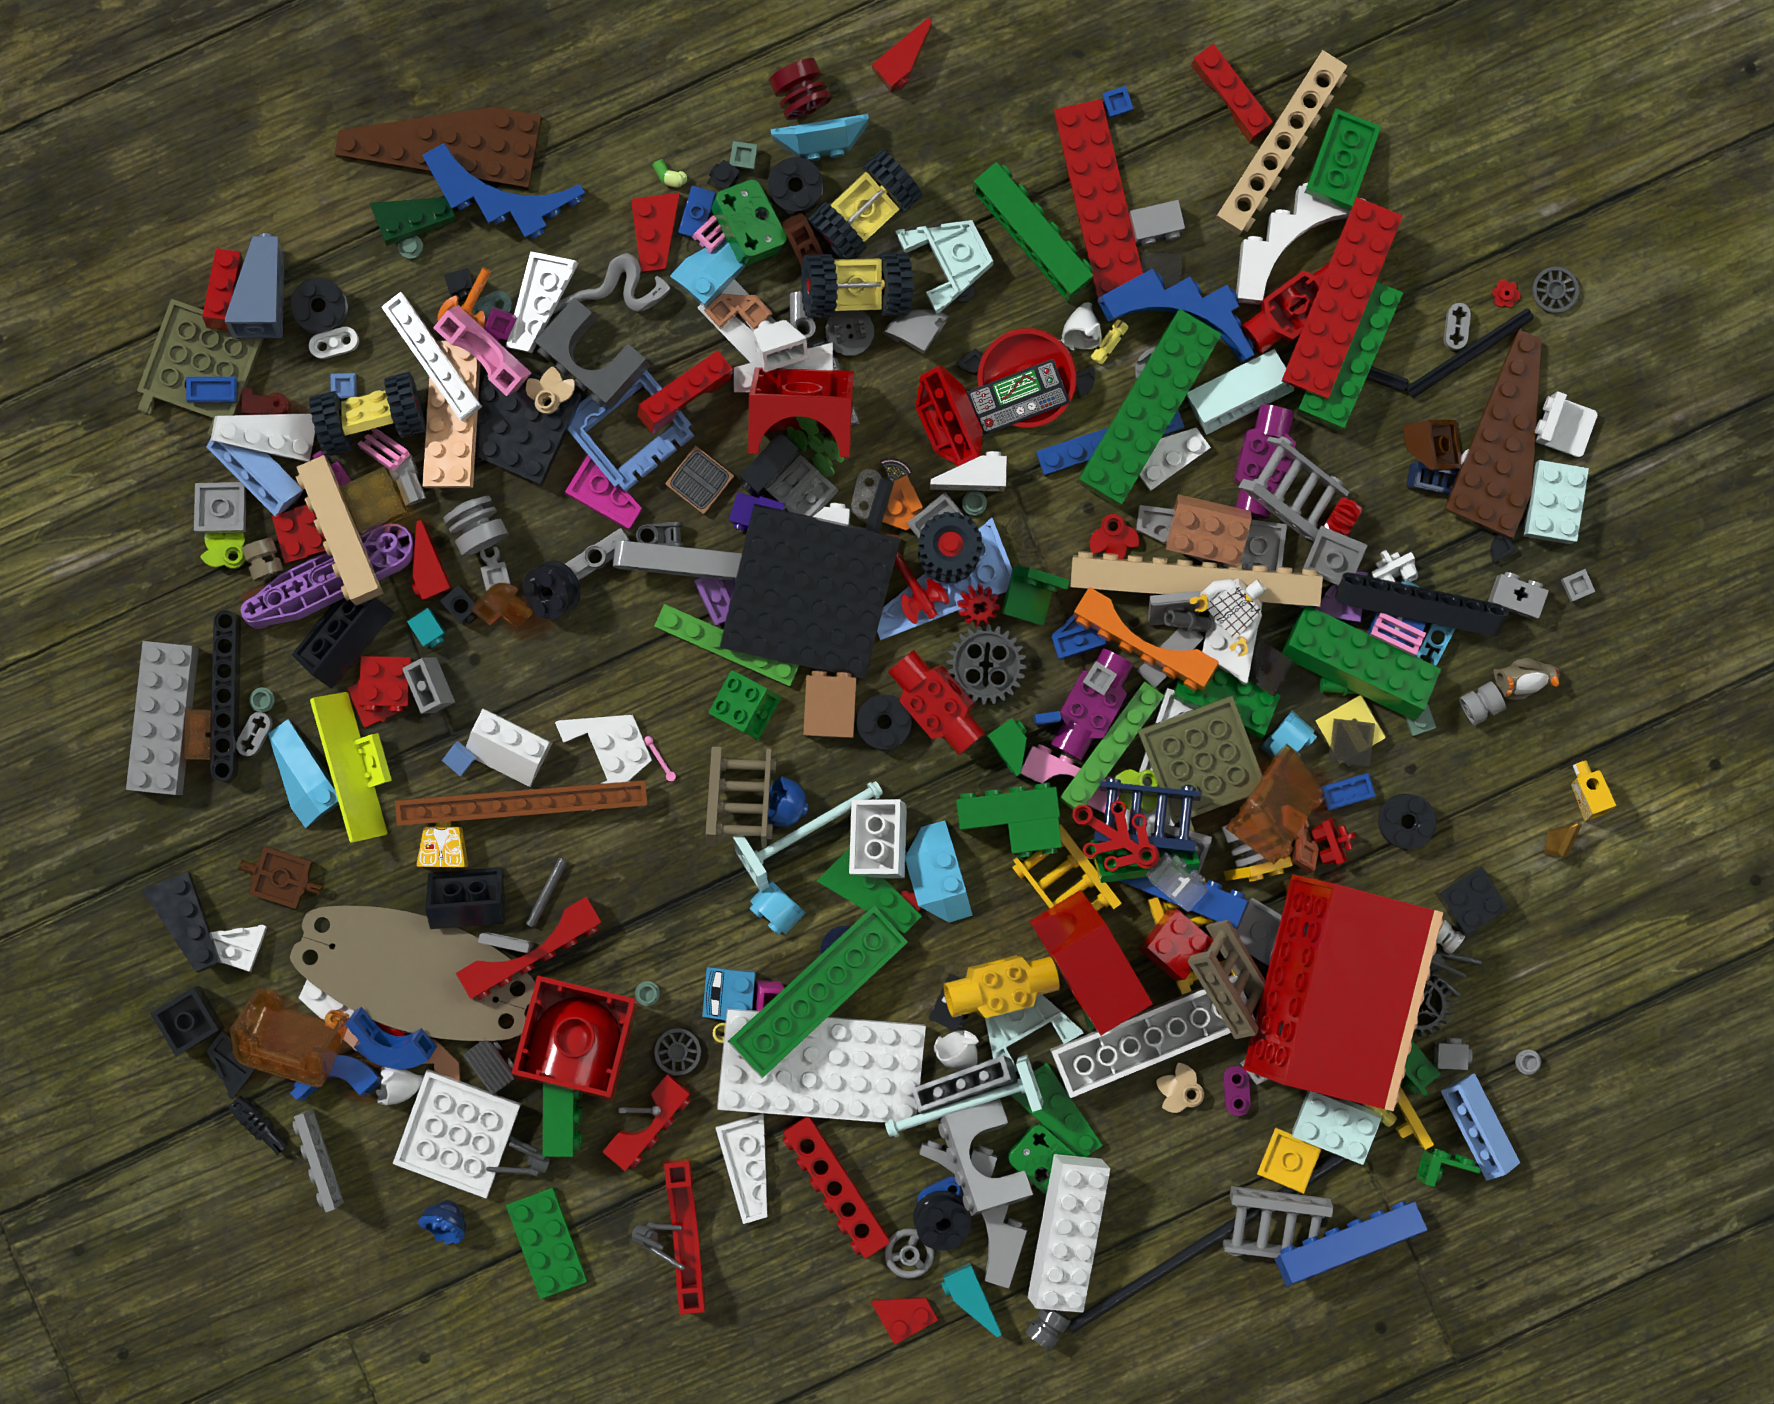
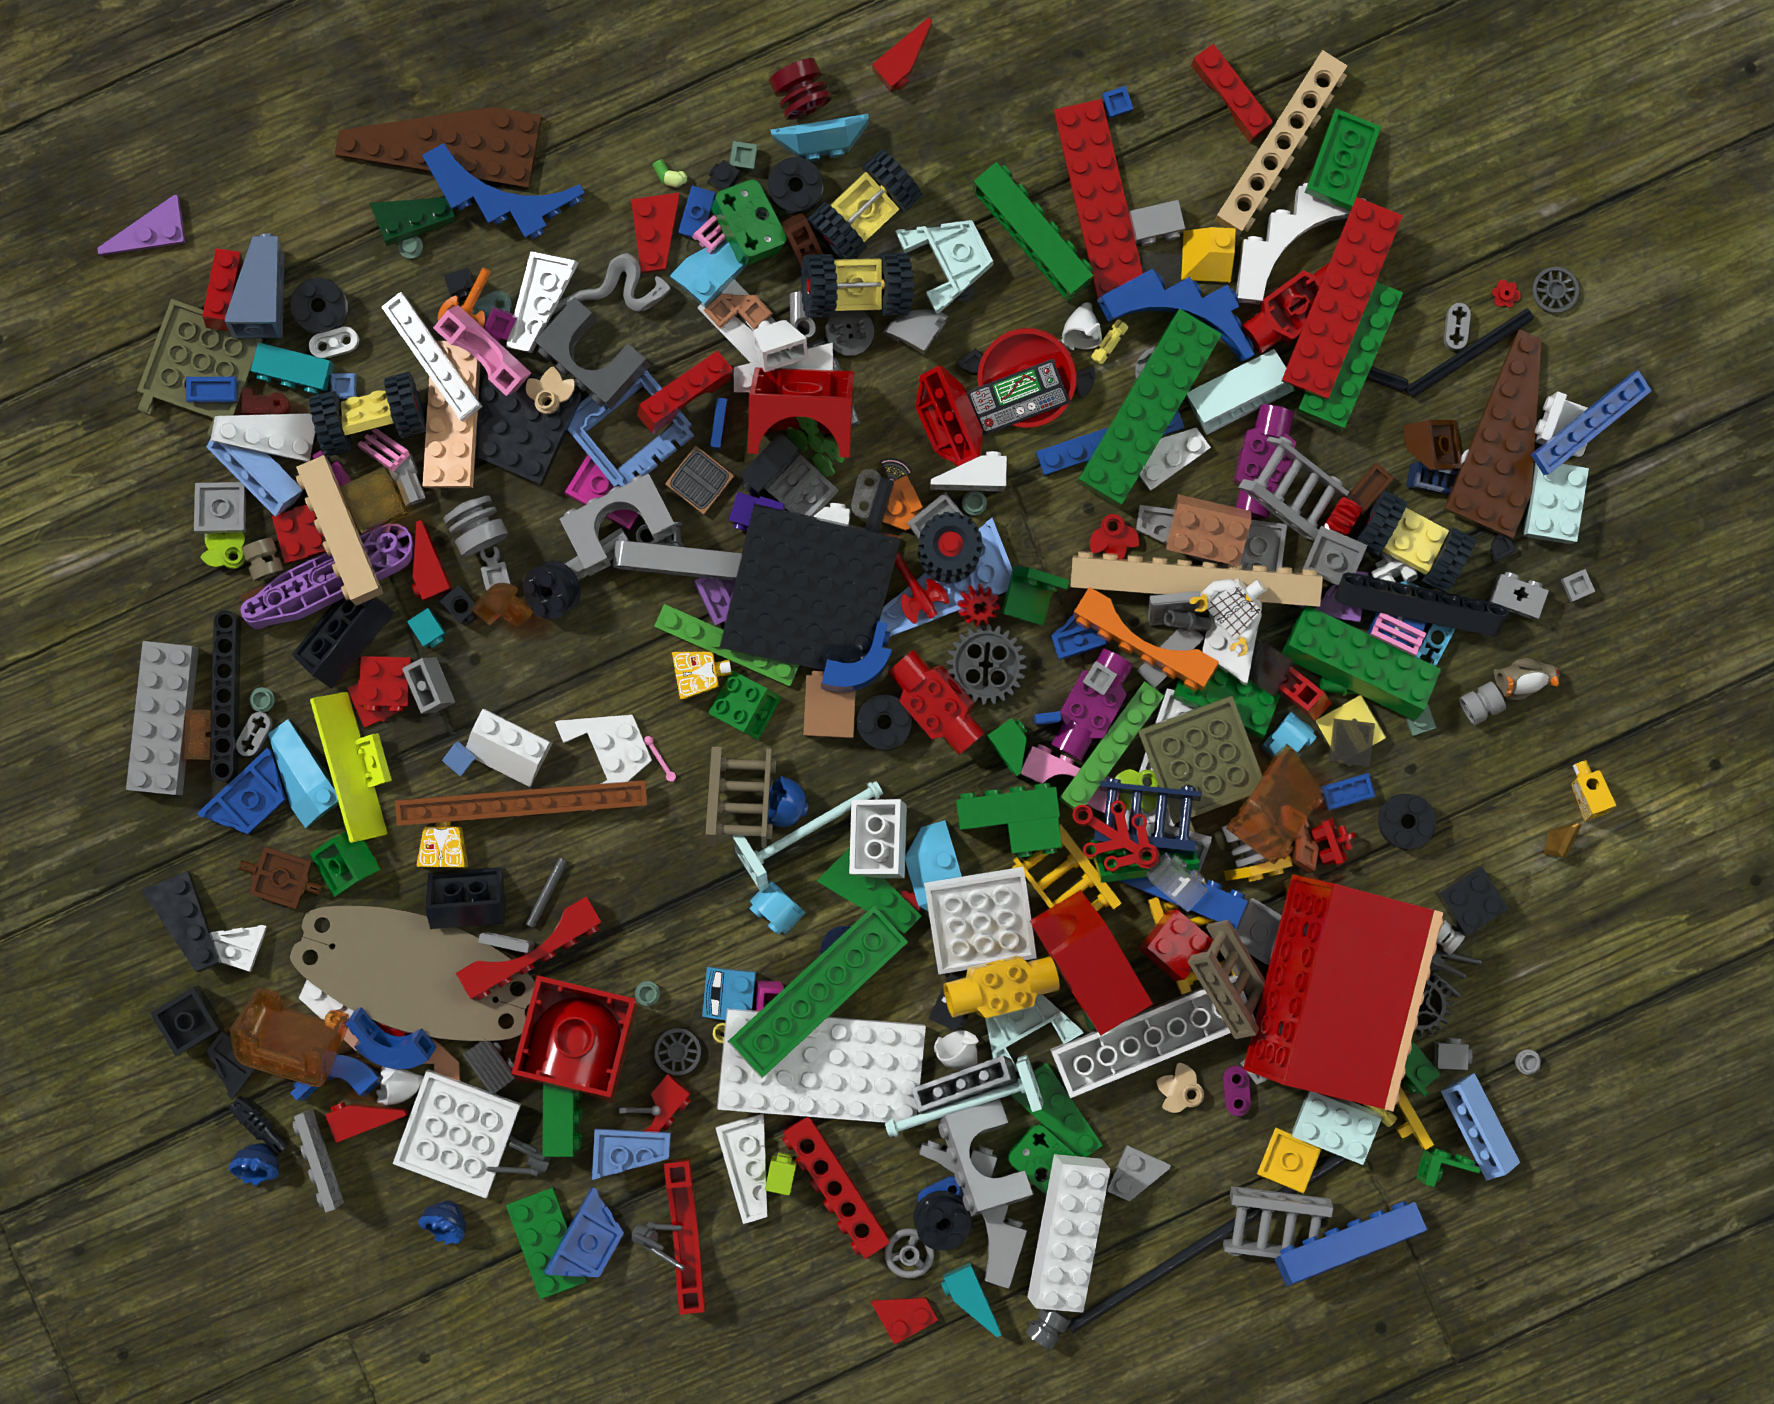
(156, 229): none -> medium lavender wing
(248, 796): none -> blue wing
(255, 1164): none -> blue hair
(292, 368): none -> teal brick
(344, 863): none -> green slope
(358, 1118): none -> red slope
(584, 523): none -> light grey arch
(587, 1241): none -> blue wing
(627, 1149): none -> medium blue wing
(698, 672): none -> yellow torso
(719, 424): none -> blue tile
(781, 1173): none -> lime brick
(857, 675): none -> blue arch
(980, 919): none -> white plate
(1135, 1173): none -> light grey wing
(1208, 254): none -> yellow slope
(1304, 694): none -> red slope
(1370, 487): none -> reddish brown tile
(1416, 541): none -> plate
(1591, 422): none -> blue plate

